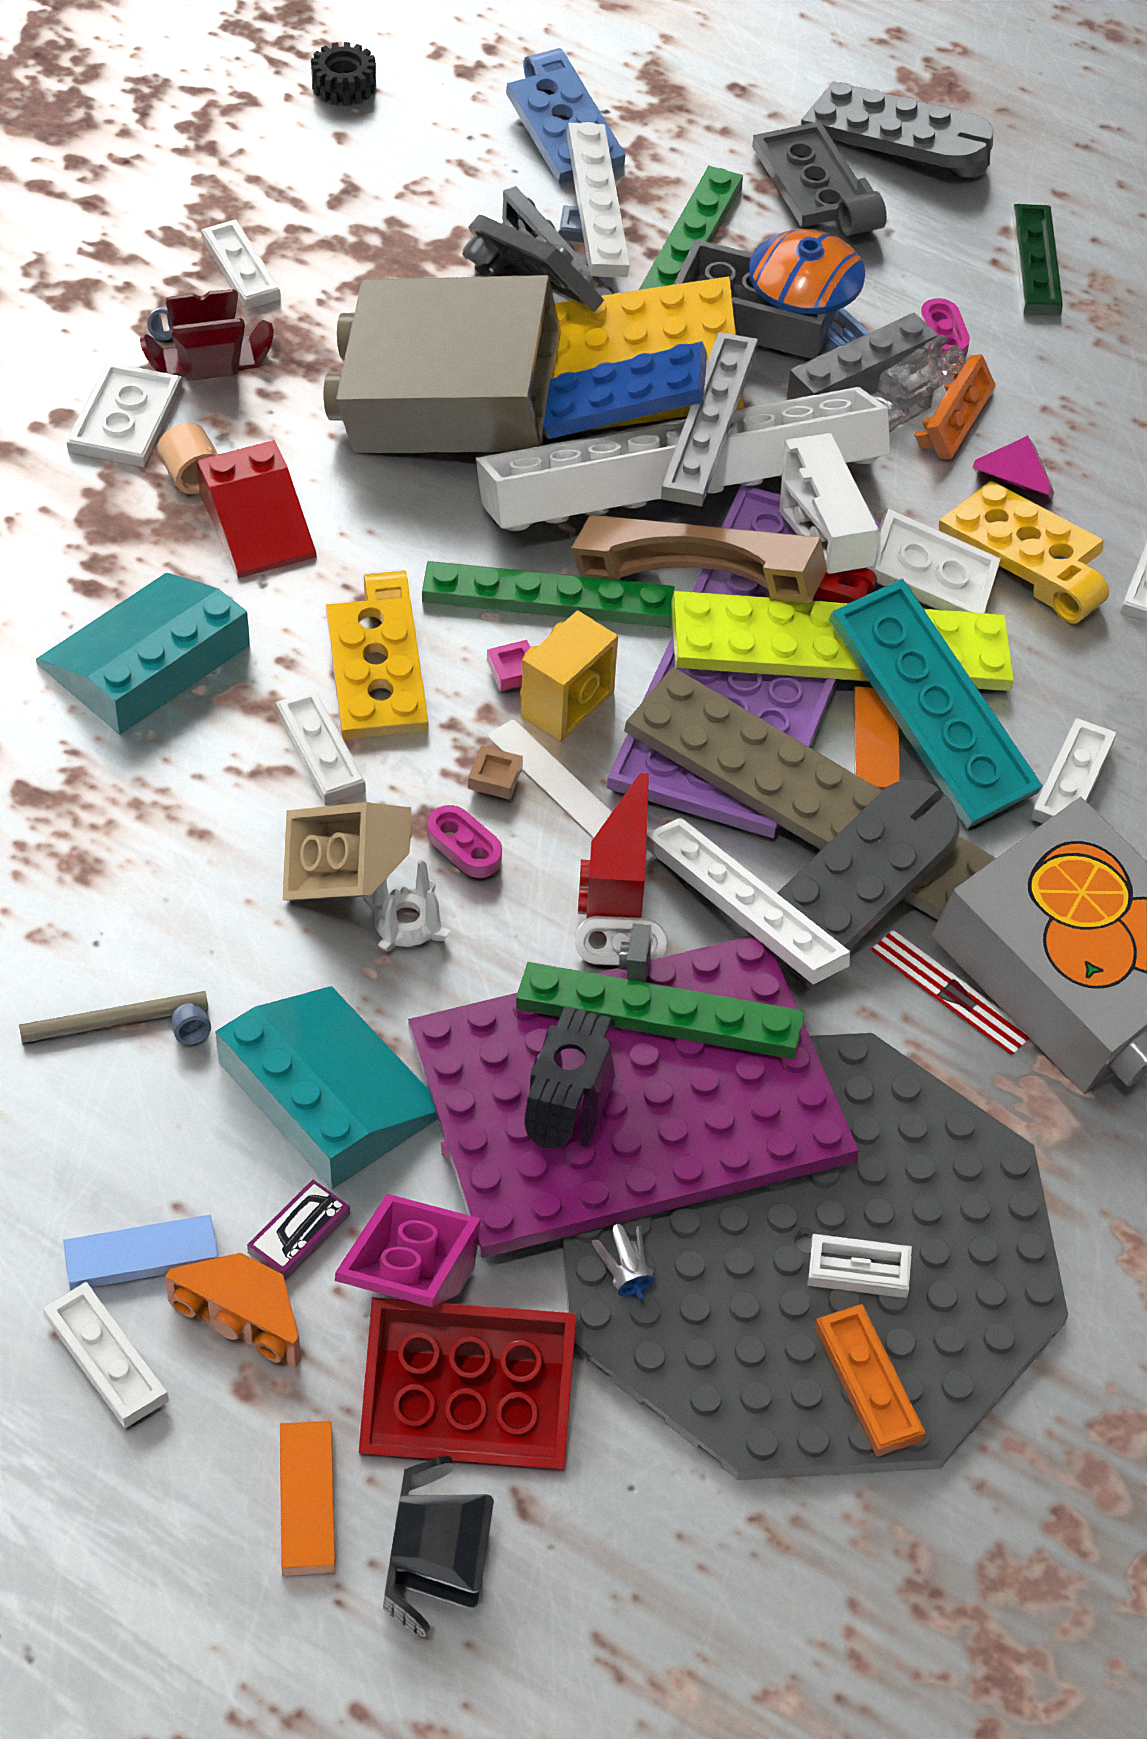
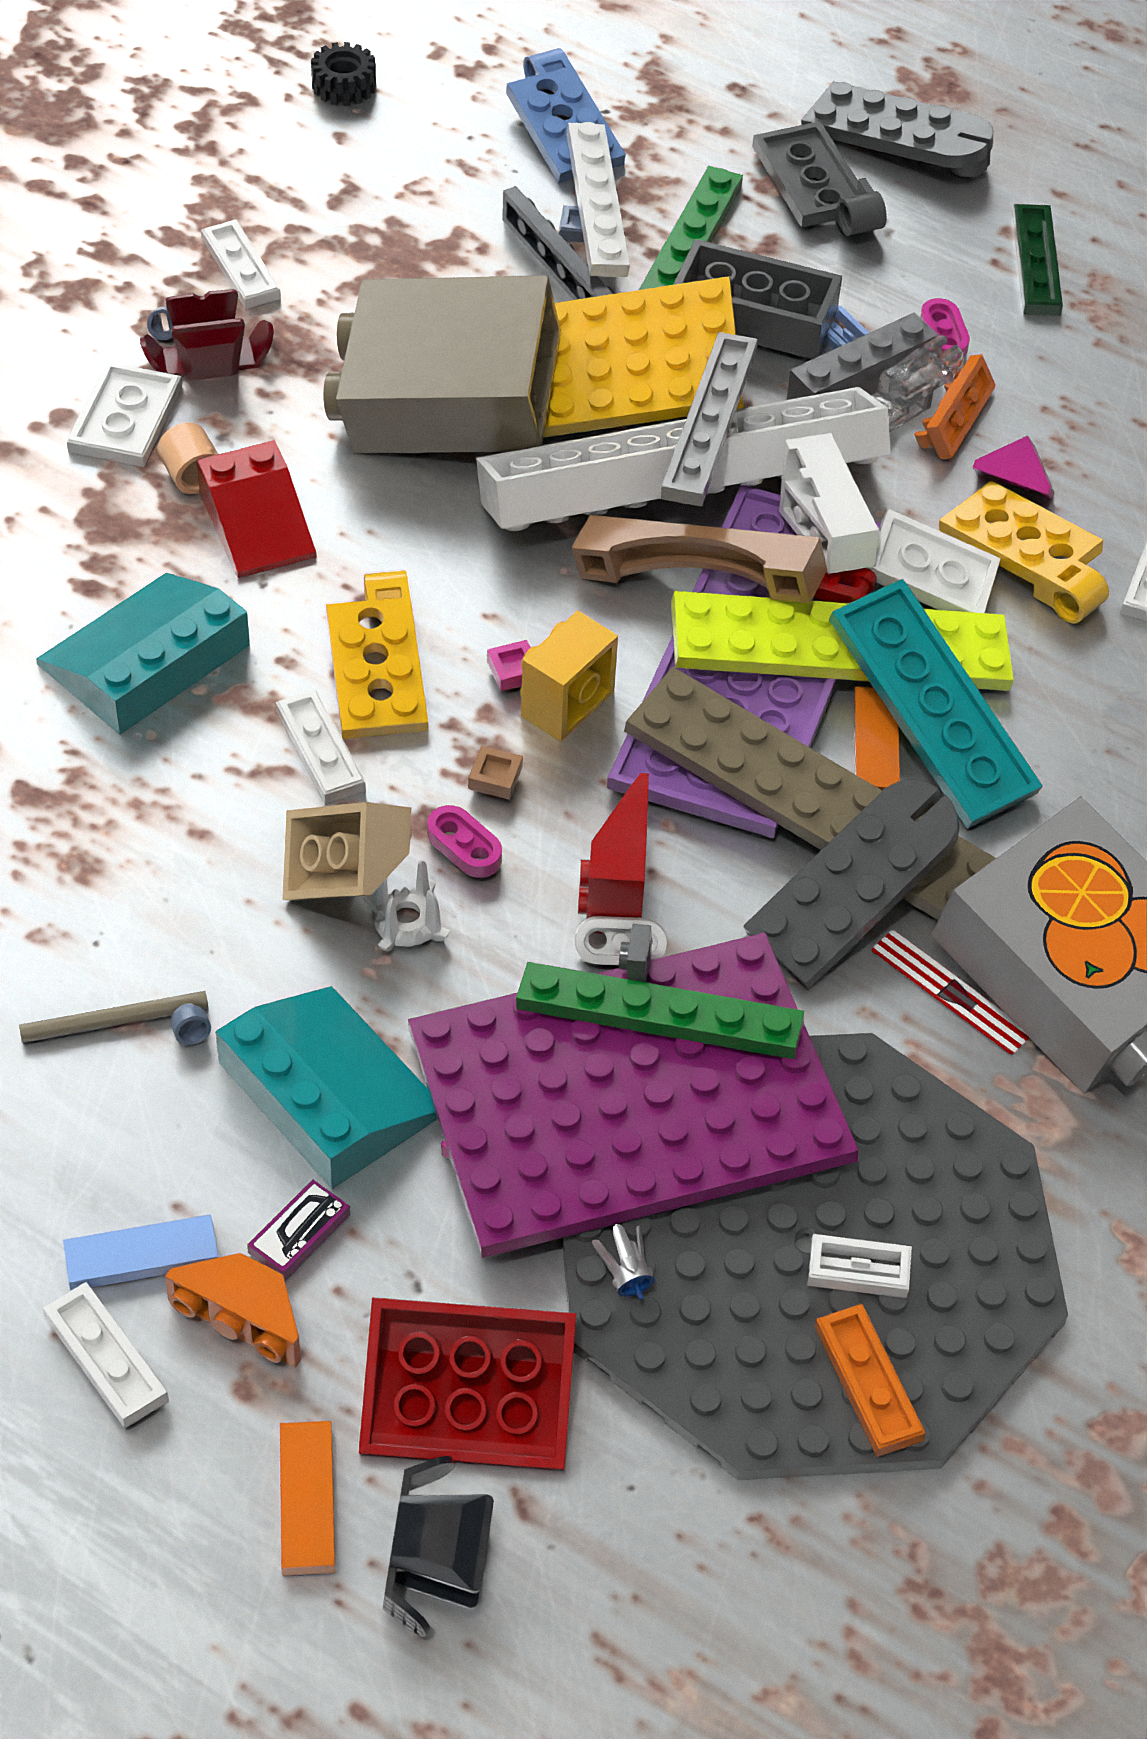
(412, 1252): dark pink slope -> none
(503, 246): dark grey plate -> none
(547, 593): green plate -> none
(552, 776): white sticker -> none
(558, 1091): black piece -> none
(625, 389): blue plate -> none
(748, 901): white plate -> none
(807, 272): dish -> none
(1074, 769): white plate -> none

